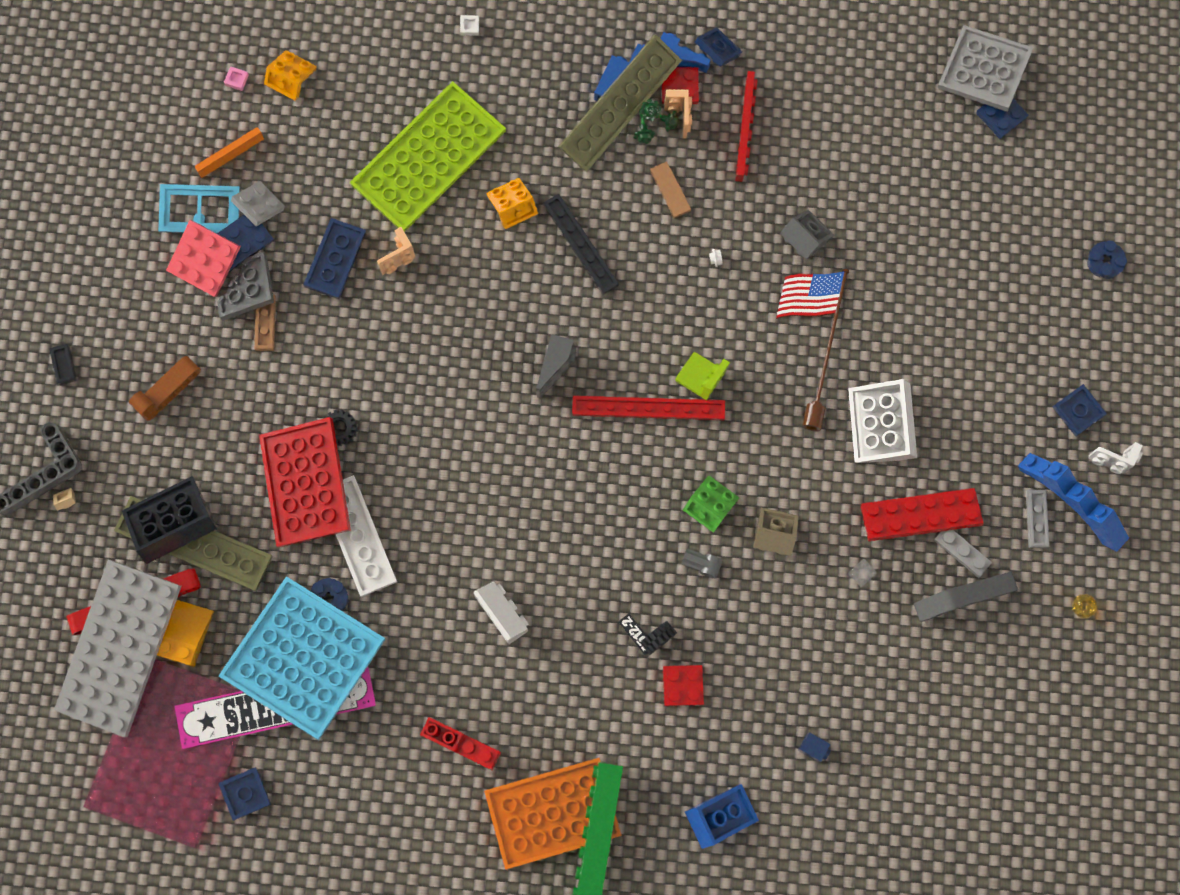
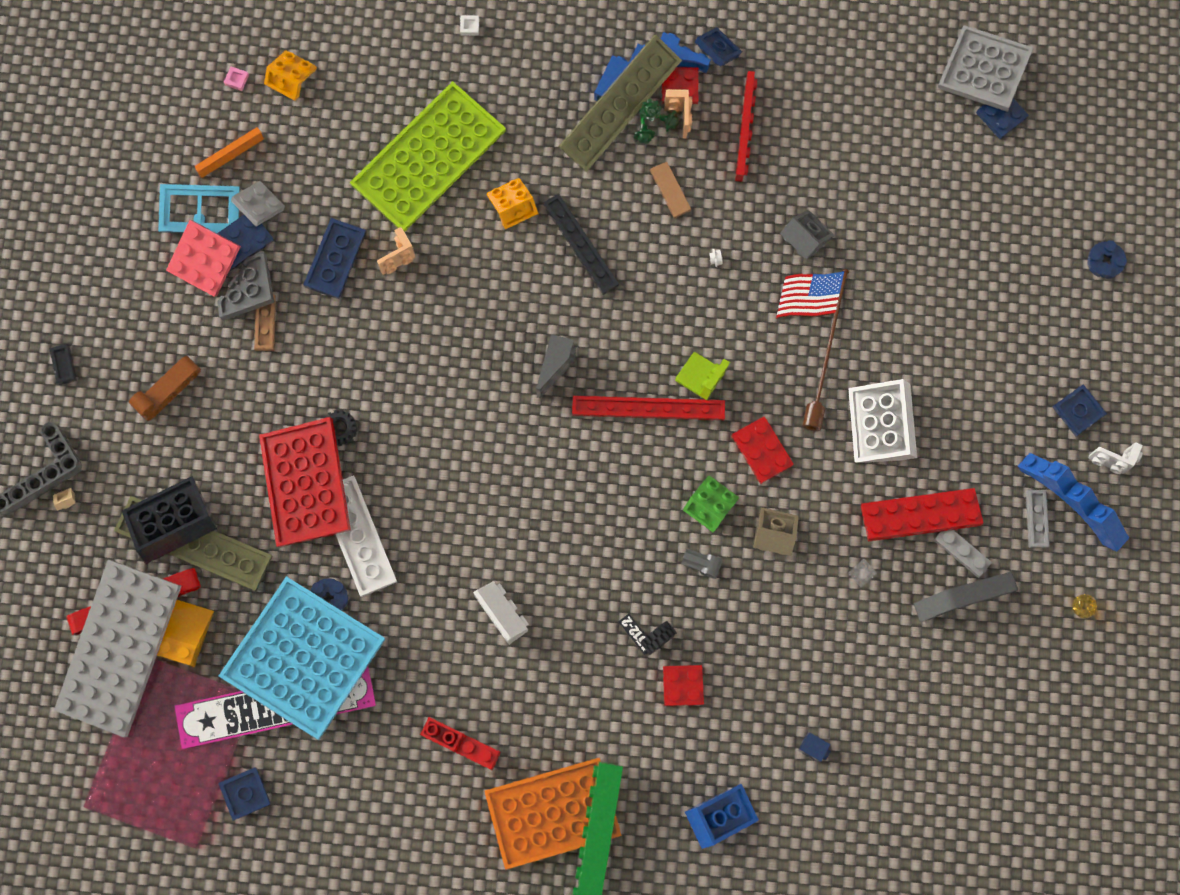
(762, 450): none -> red plate

